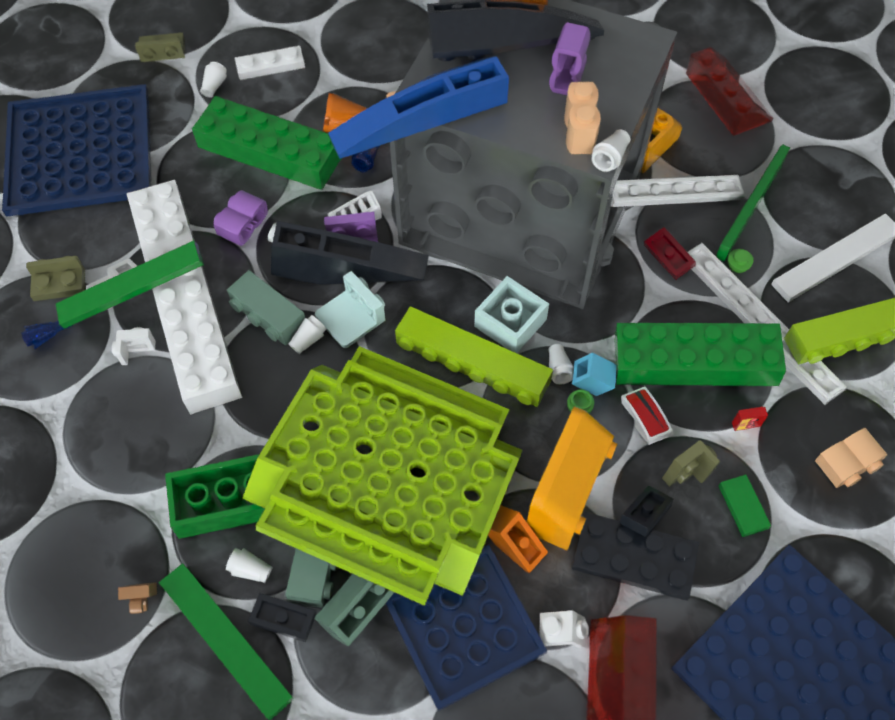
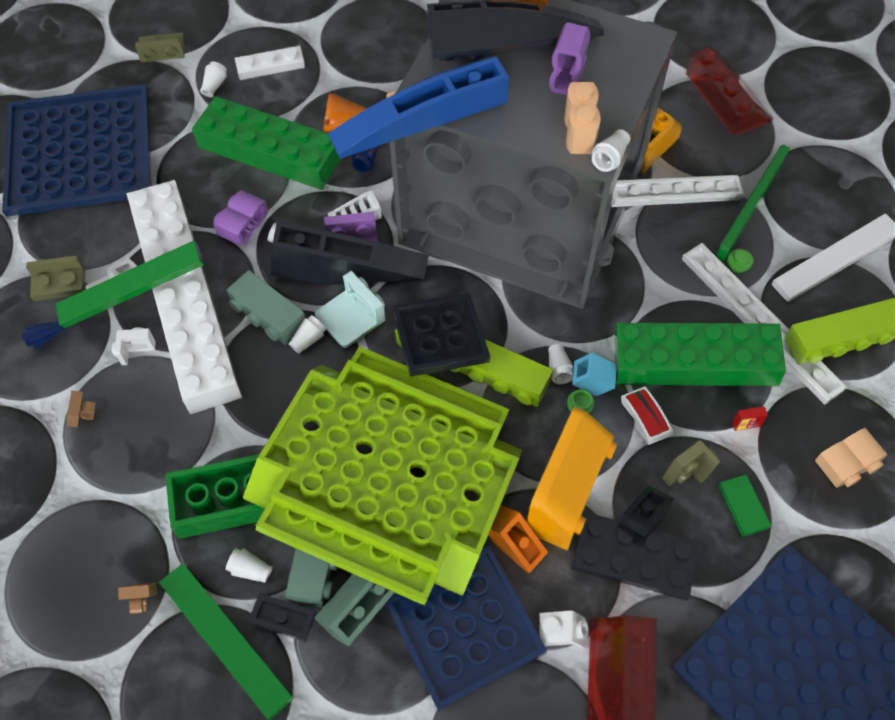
(79, 409): none -> medium nougat tile
(440, 334): none -> black plate
(511, 315): light aqua brick -> none
(669, 253): dark red plate -> none

